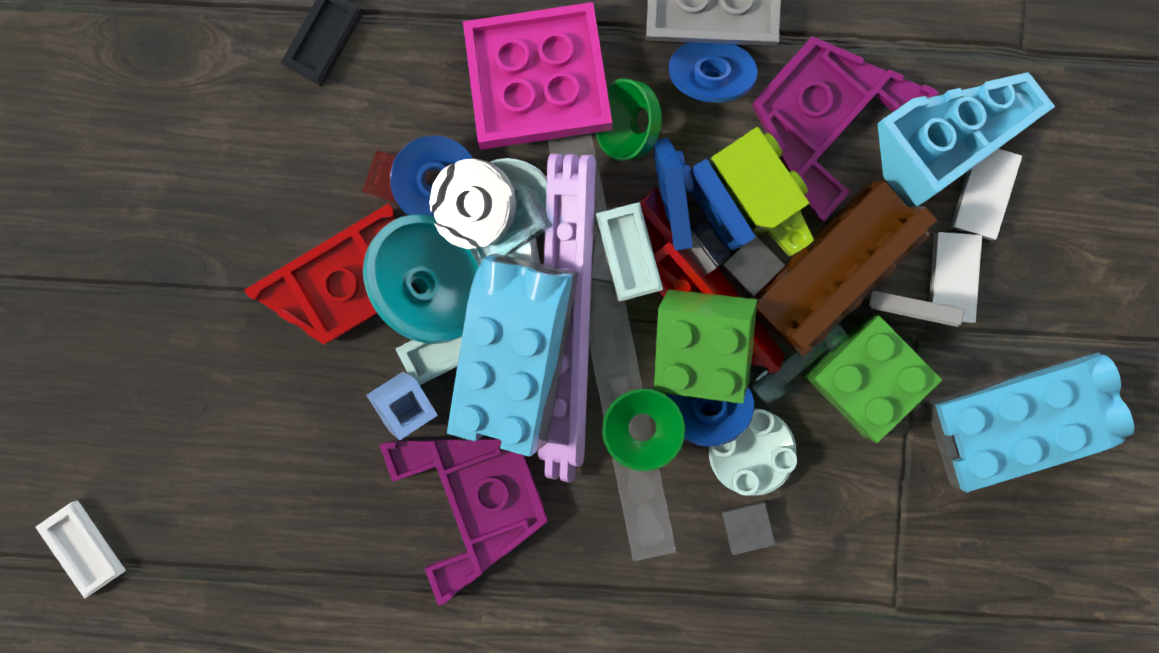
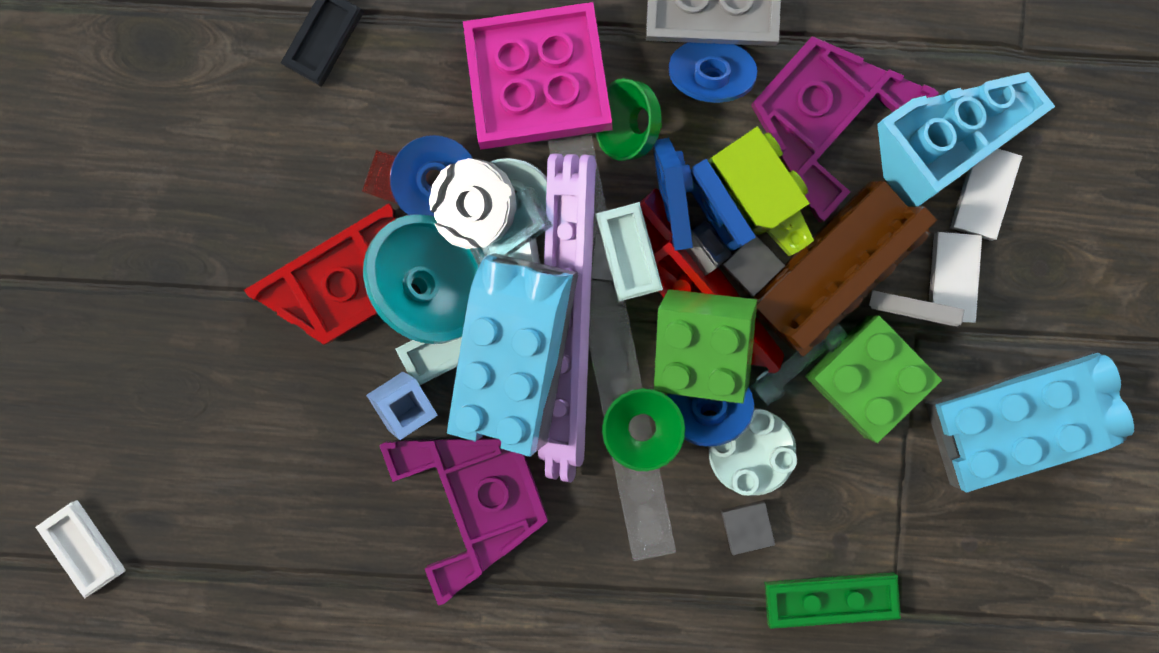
(832, 600): none -> green tile

